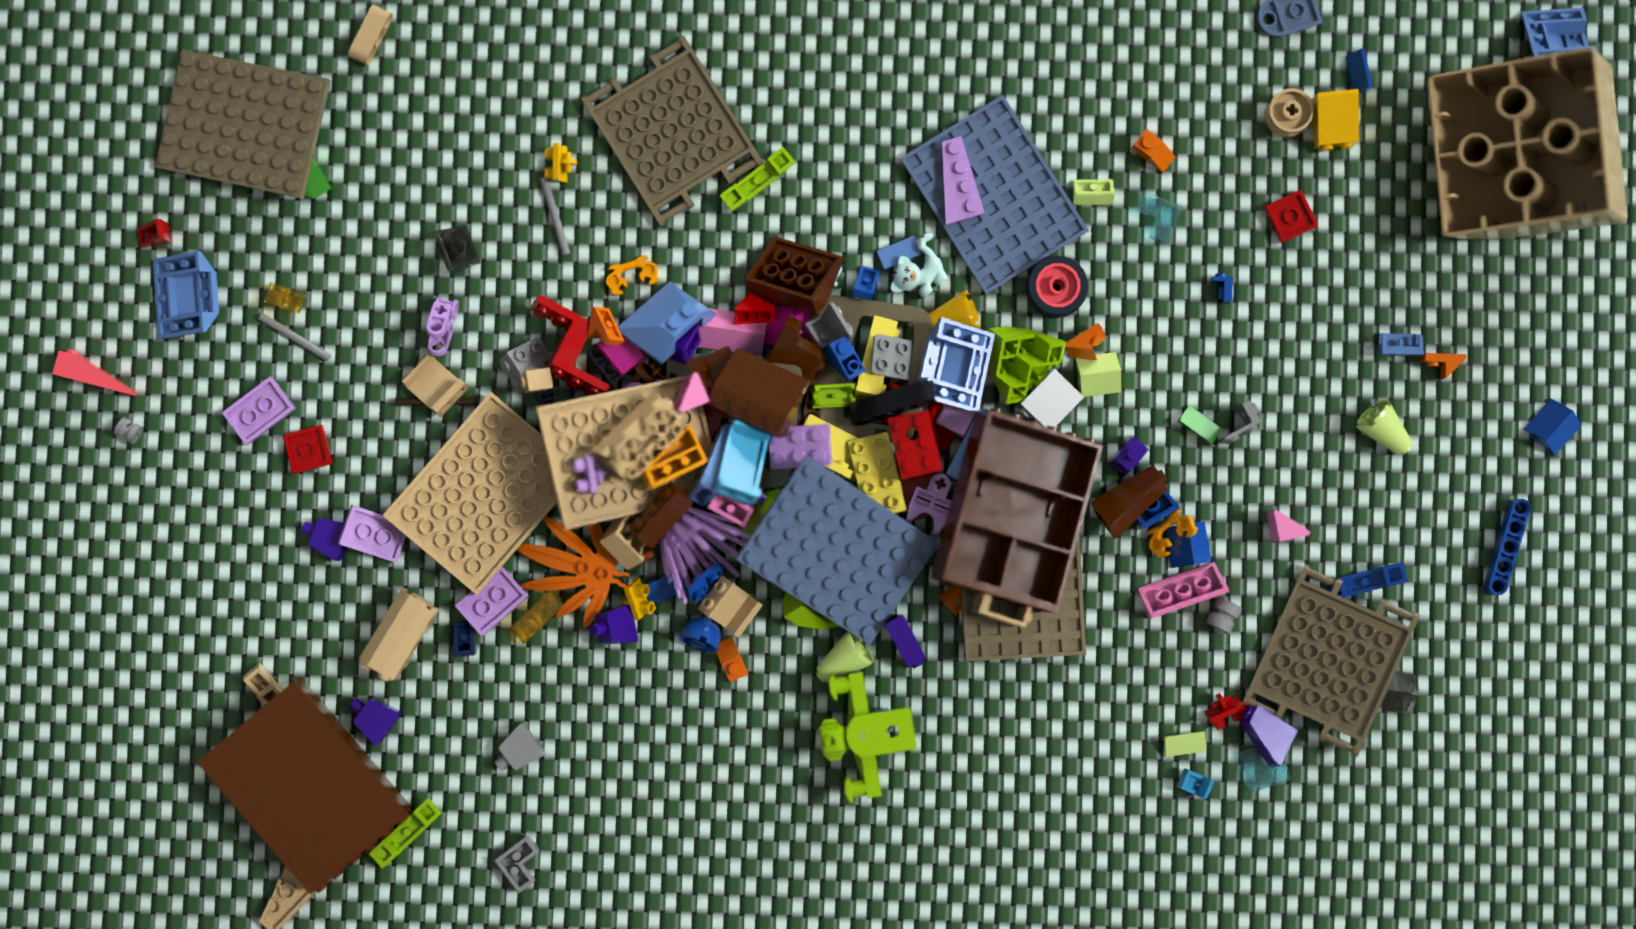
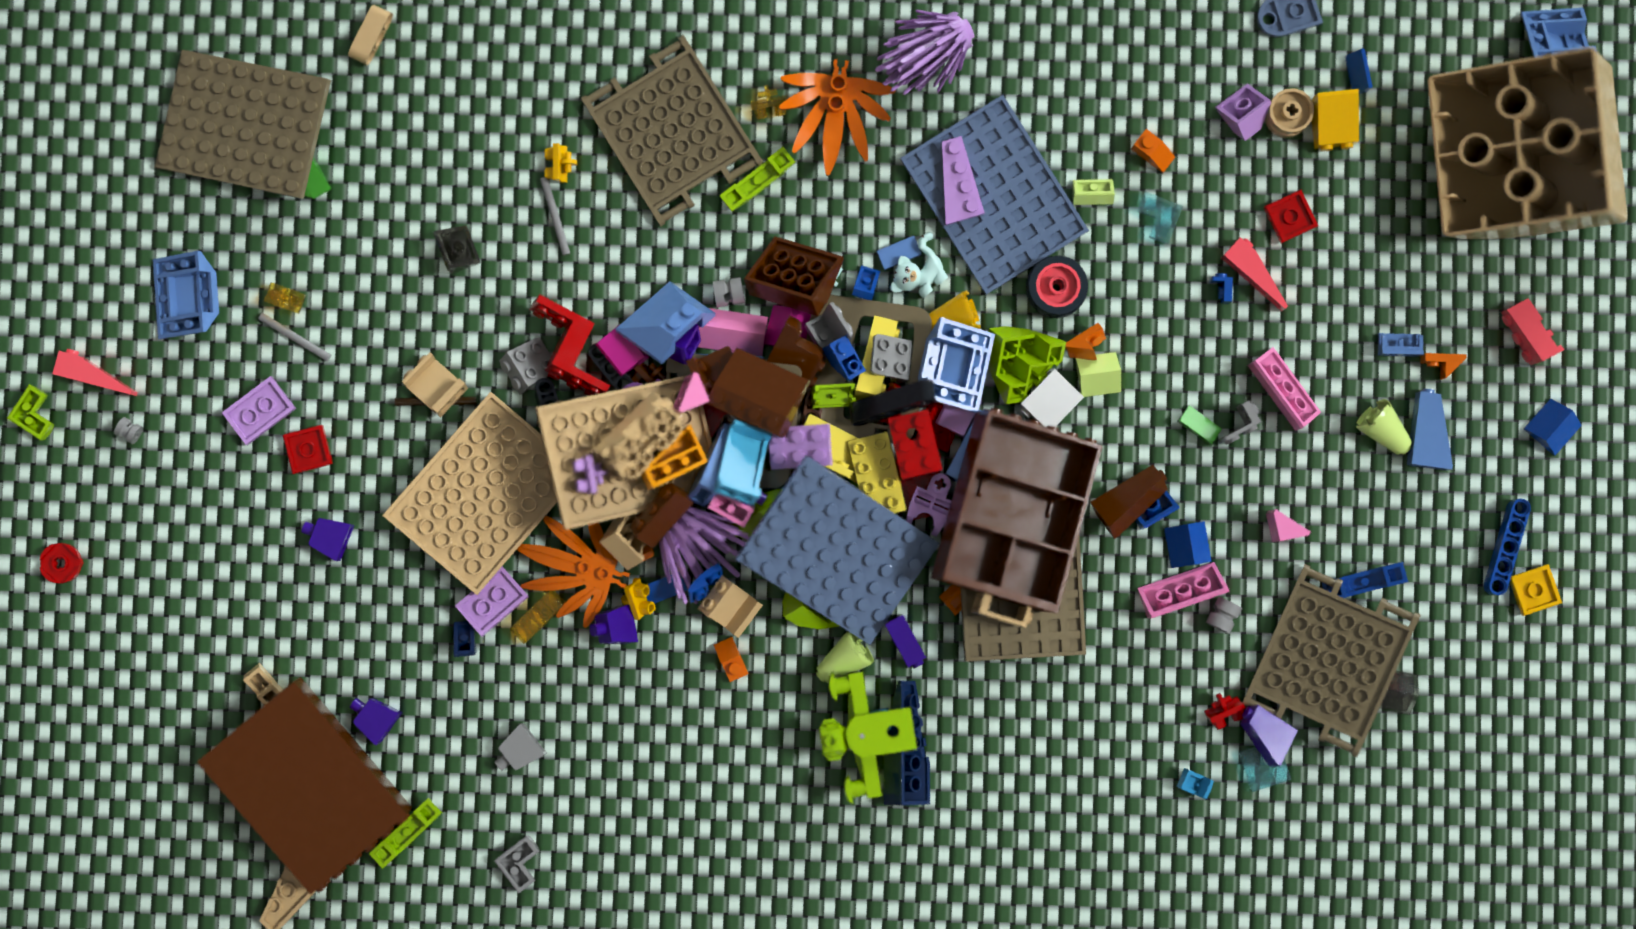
(26, 416): none -> lime brick
(49, 563): none -> red plate
(154, 234): red slope -> none
(371, 534): lavender plate -> none
(398, 635): tan brick -> none
(441, 325): lavender piece -> none
(536, 380): tan brick -> none
(604, 327): orange slope -> none
(649, 270): light orange helmet -> none
(701, 633): blue cylinder -> none
(728, 292): none -> light grey wheel
(753, 310): red slope -> none
(760, 106): none -> clear yellow hips
(837, 97): none -> orange plant
(907, 771): none -> dark blue wedge
(944, 39): none -> lavender plant
(1128, 456): dark purple torso -> none
(1184, 523): light orange helmet -> none
(1184, 743): yellowish green slope -> none
(1245, 111): none -> lavender slope
(1250, 266): none -> coral slope
(1284, 389): none -> bright pink slope
(1429, 433): none -> medium blue slope
(1530, 332): none -> coral wedge
(1535, 590): none -> yellow plate

